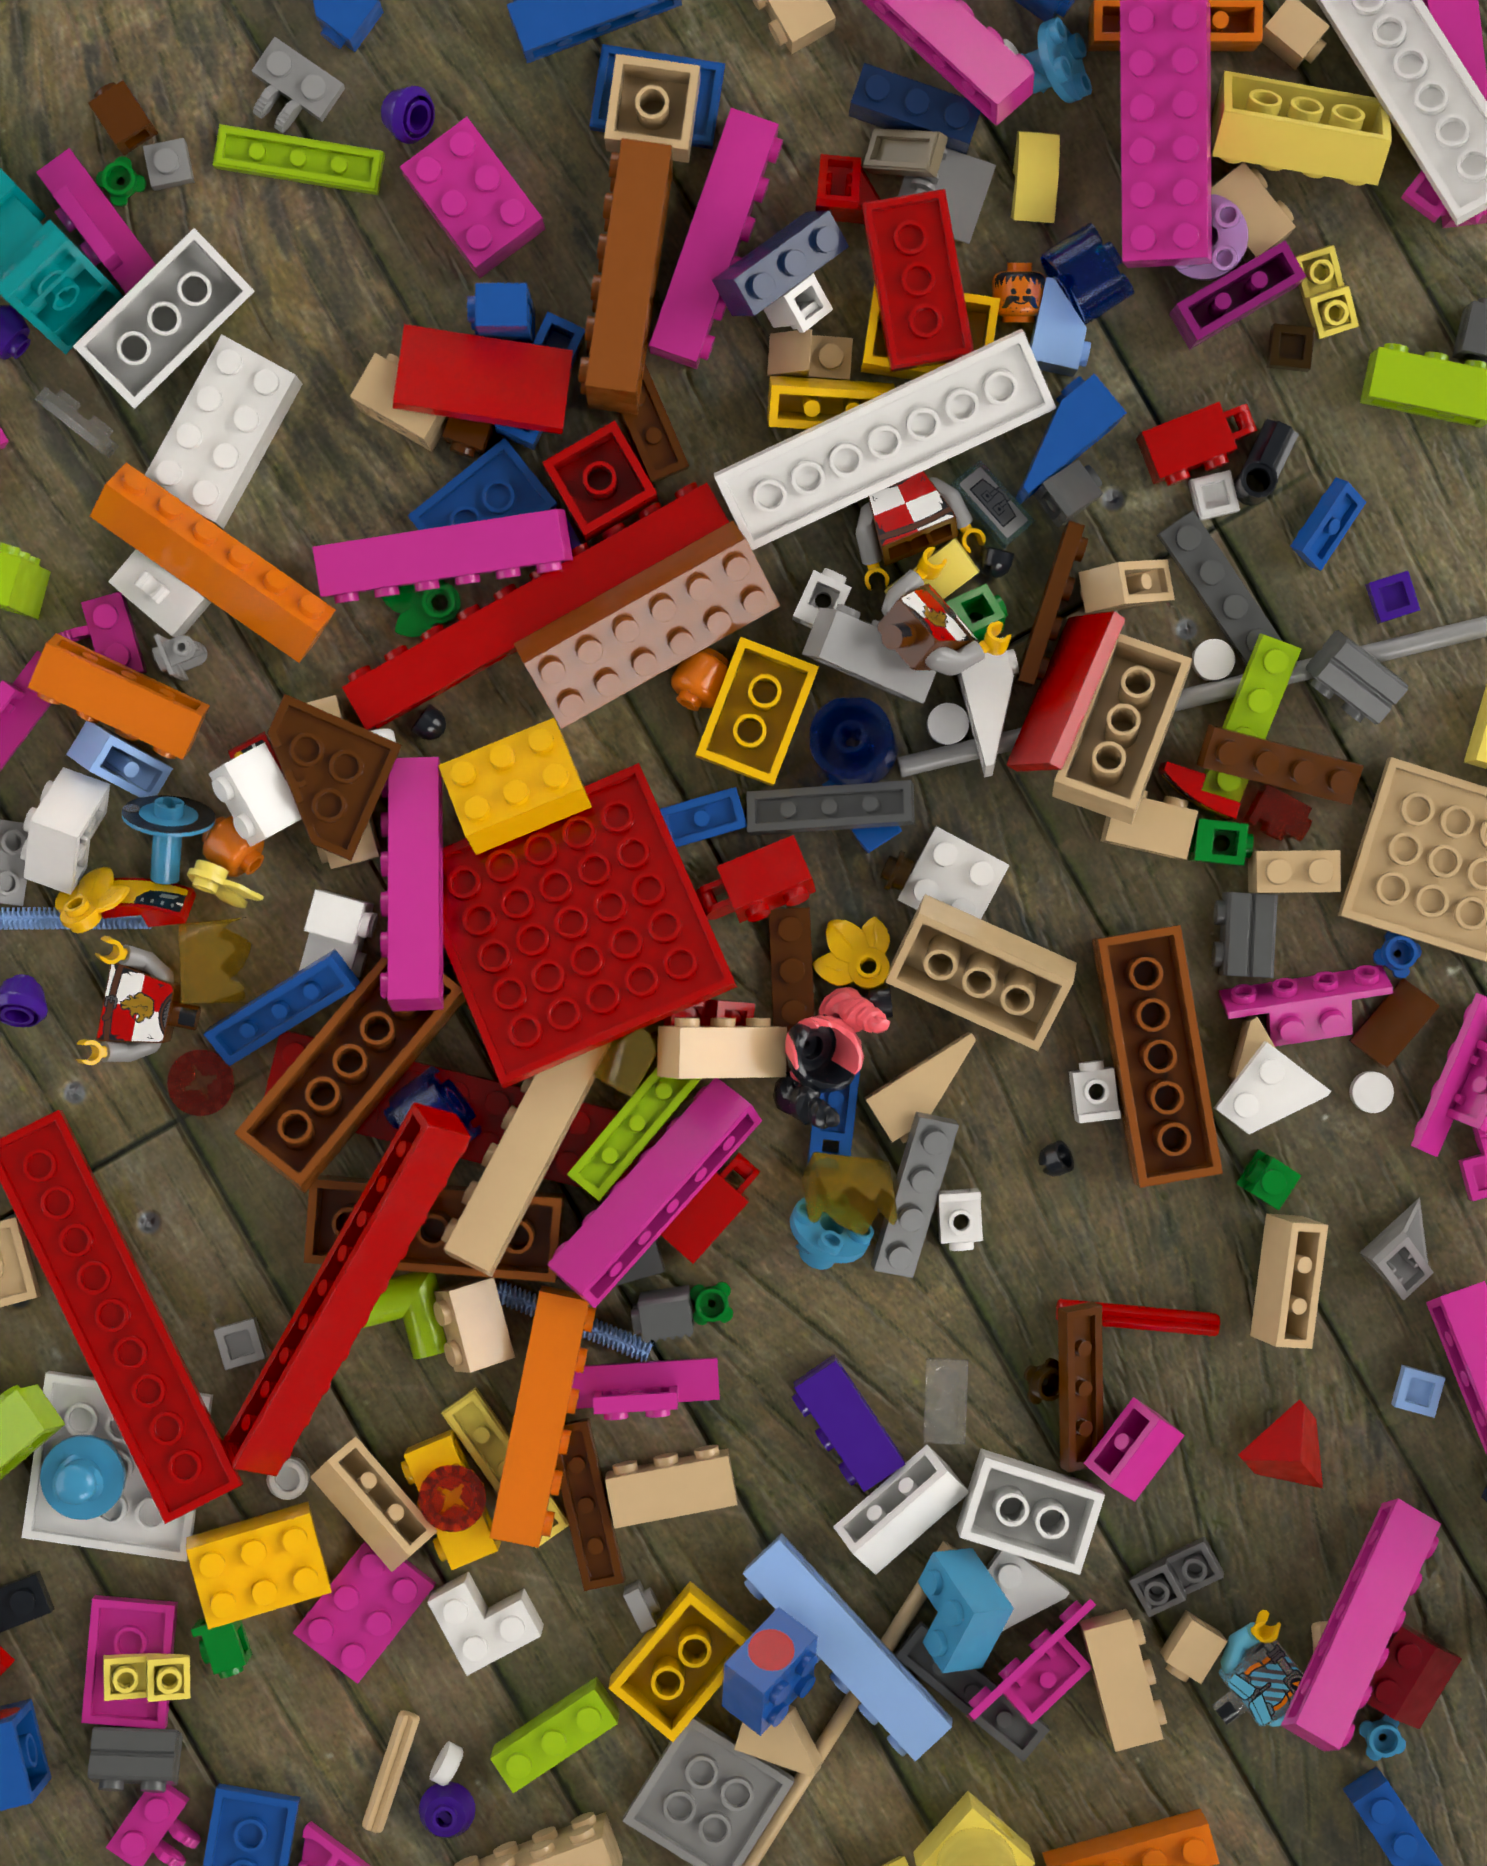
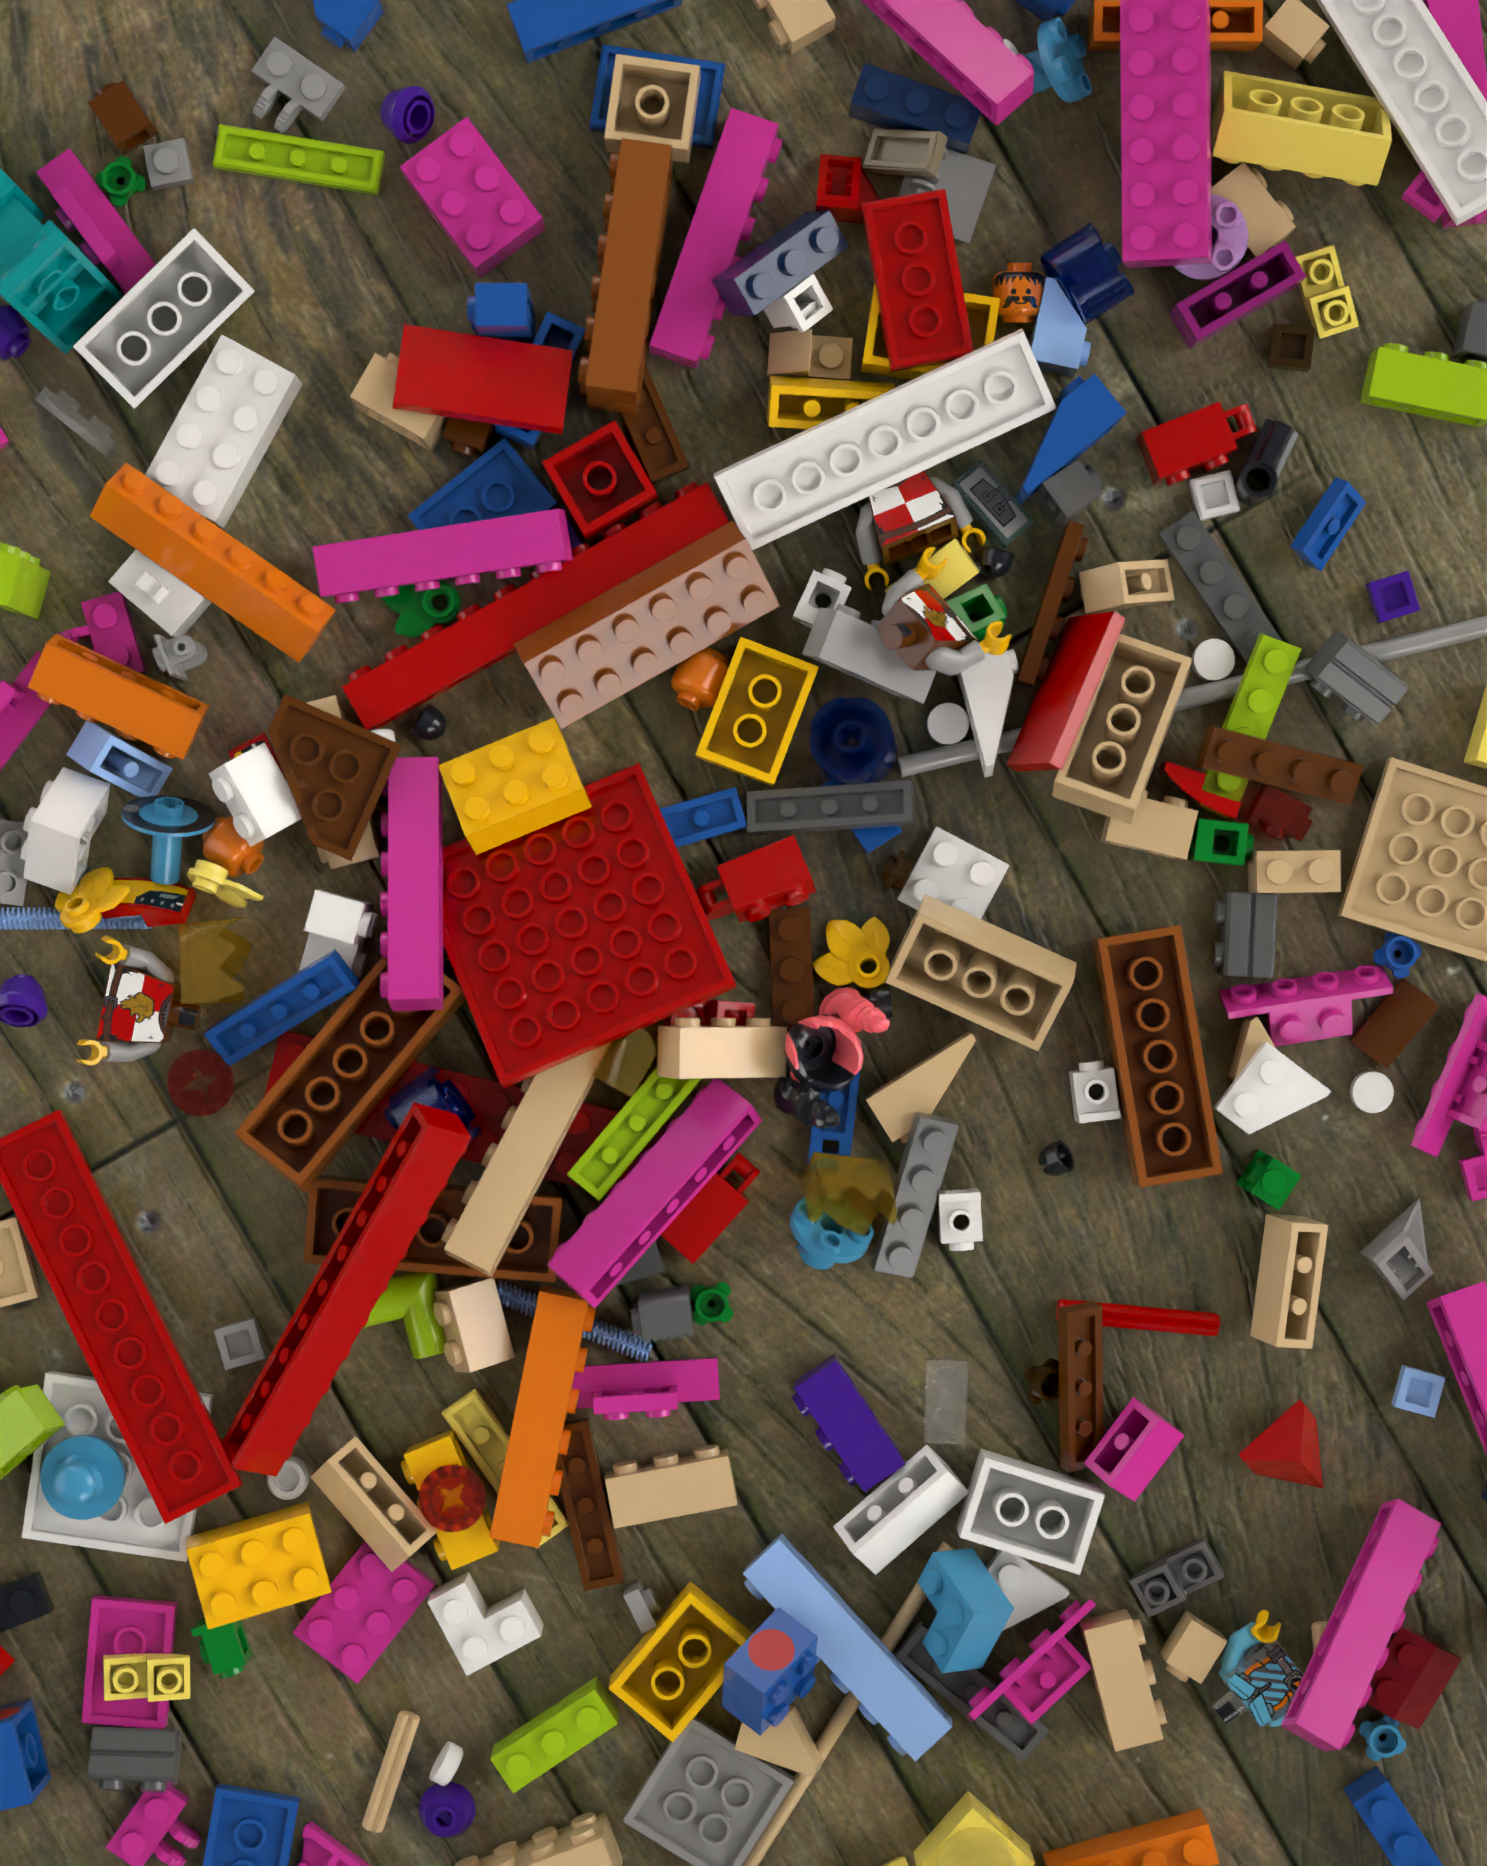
(1036, 176): light yellow slope -> none

